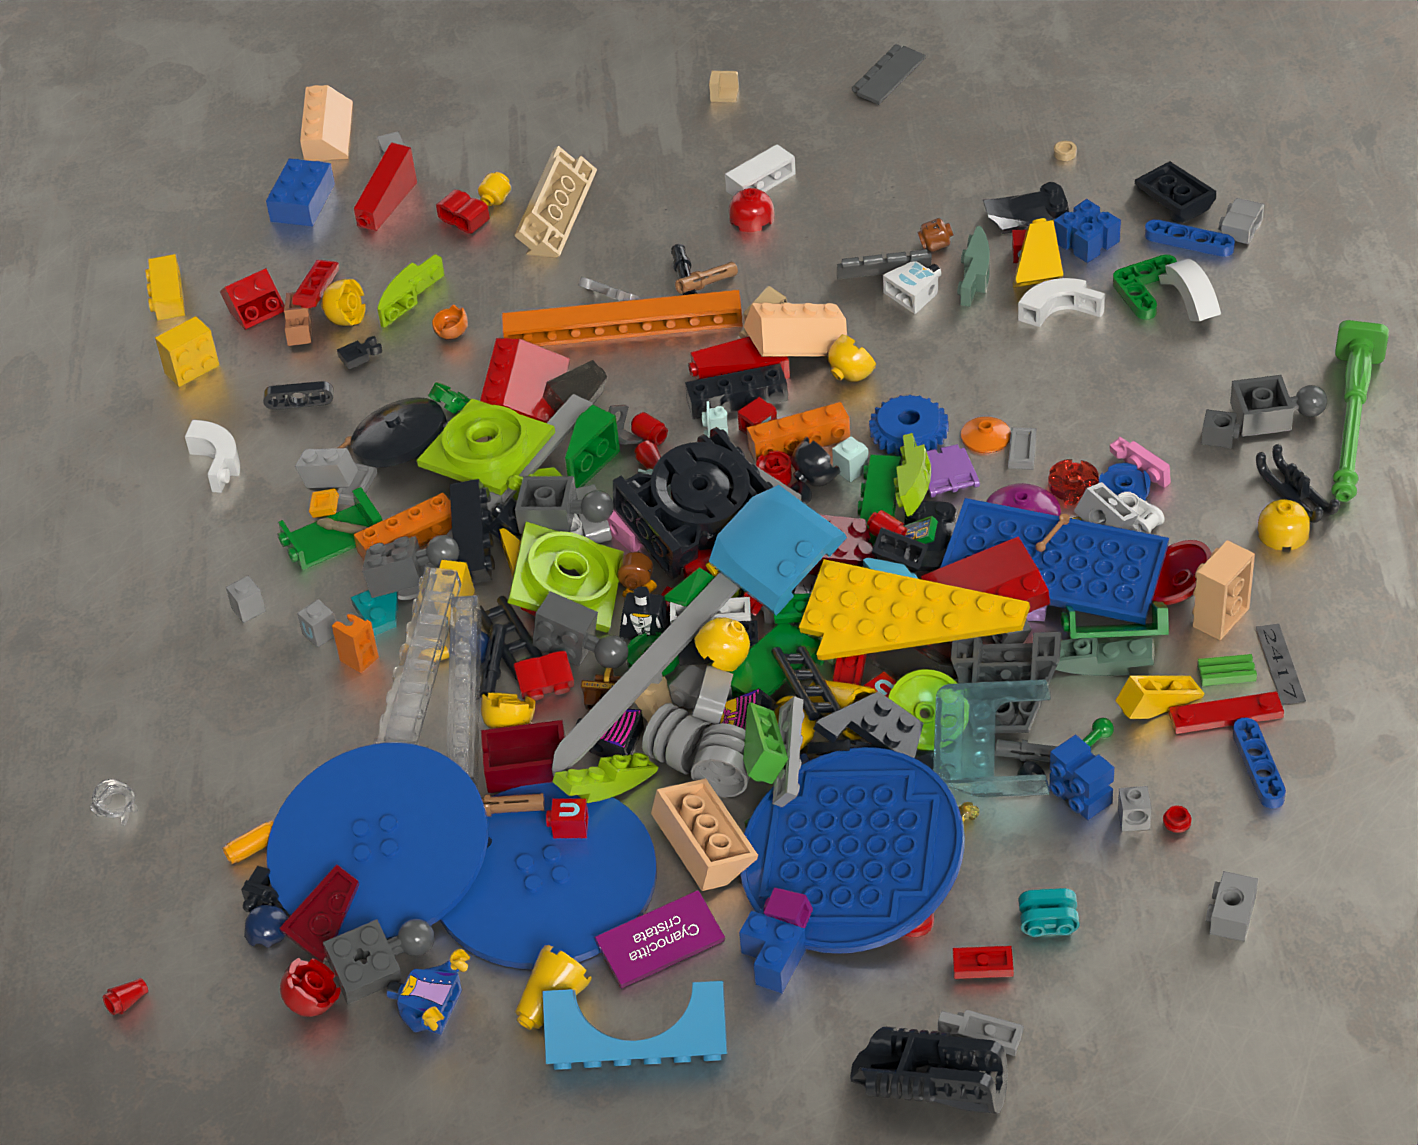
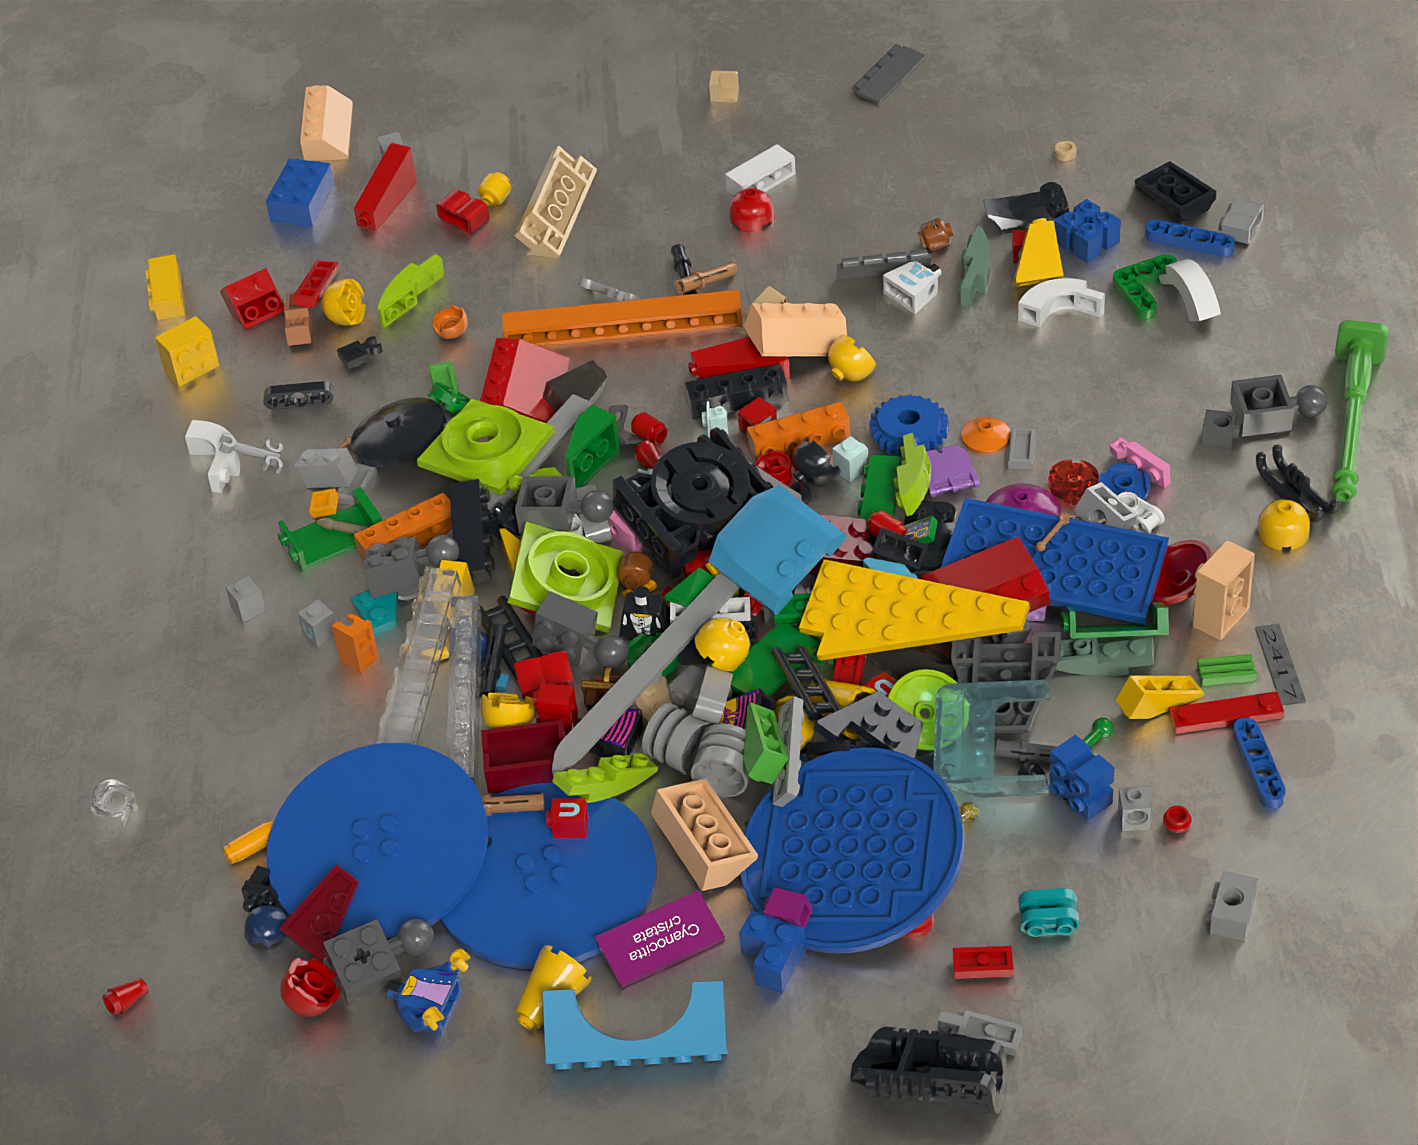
(270, 455): none -> light grey bar
(443, 374): none -> bright green tile
(503, 682): none -> dark azure piece
(556, 703): none -> red brick

